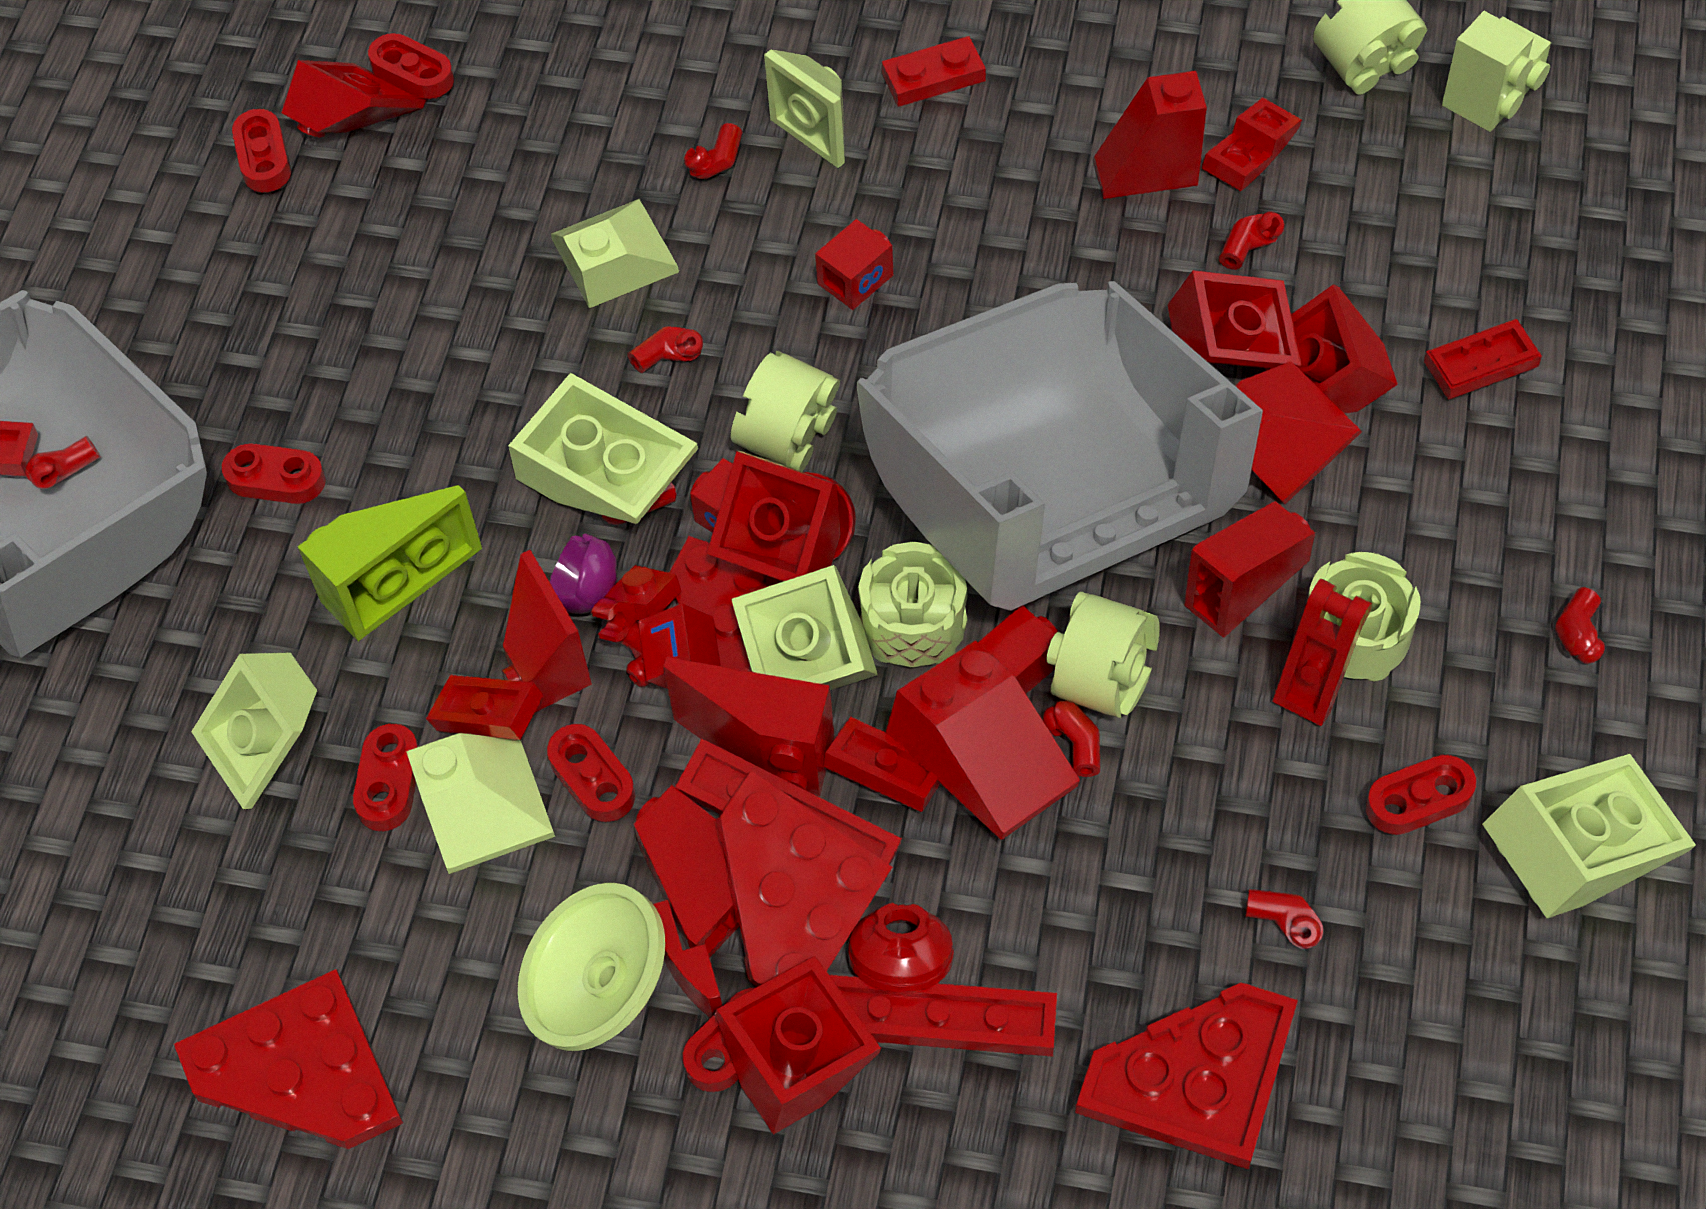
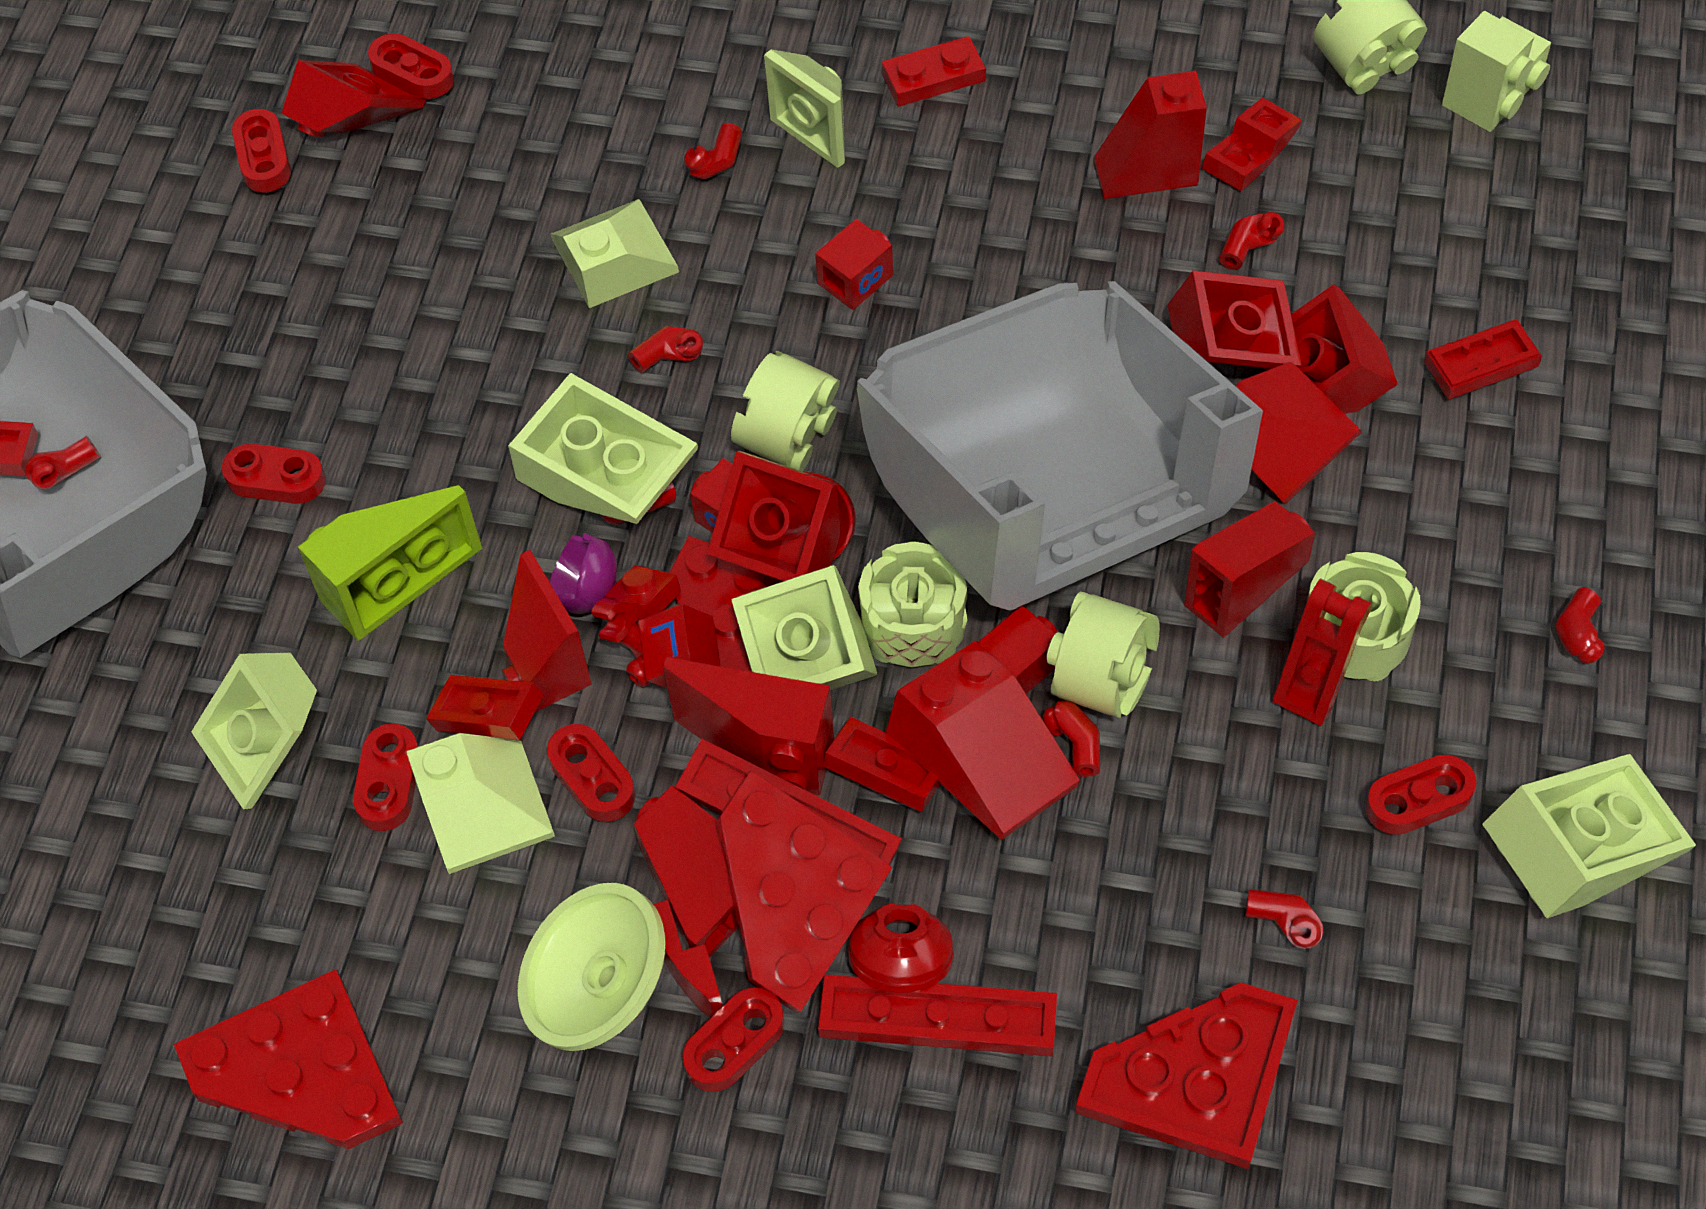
(794, 1043): red slope -> none

